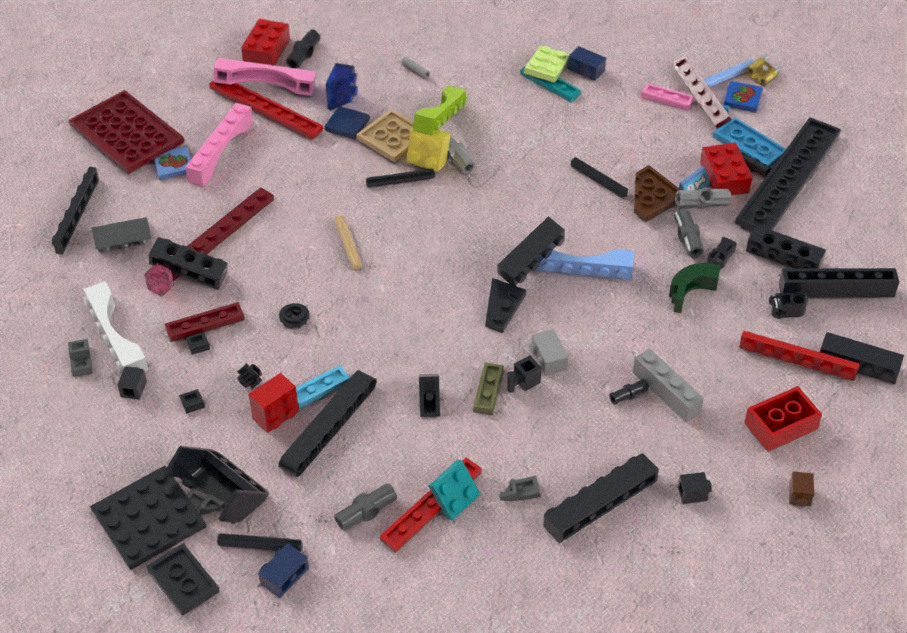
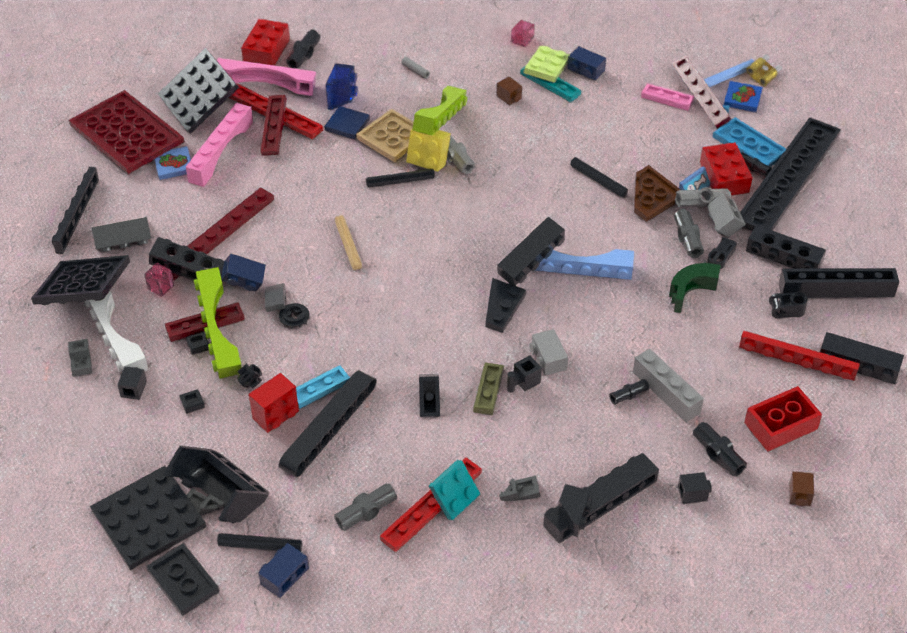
(81, 280): none -> black plate
(198, 90): none -> plate
(226, 354): none -> lime arch
(243, 272): none -> dark blue brick
(273, 125): none -> dark red plate
(275, 297): none -> dark grey slope
(509, 90): none -> reddish brown brick
(522, 33): none -> clear pink brick
(573, 506): none -> black slope
(719, 448): none -> black piece
(725, 215): none -> light grey brick

